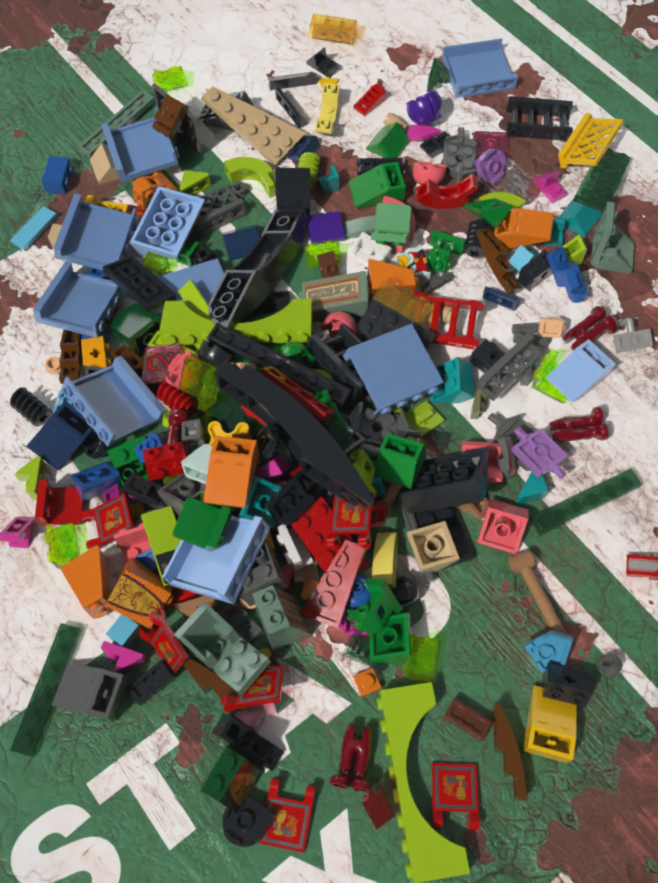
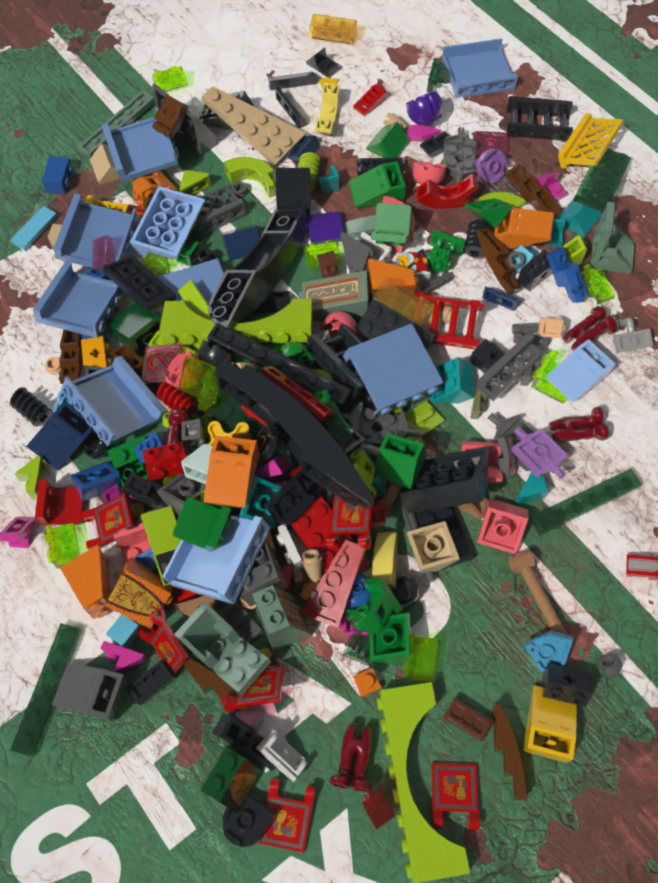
(103, 252): none -> clear pink slope
(282, 755): none -> white hinge
(312, 563): none -> tan cone
(356, 253): none -> dark grey slope
(510, 260): none -> dark grey bush
(532, 192): none -> reddish brown slope
(598, 284): none -> clear neon green bracket

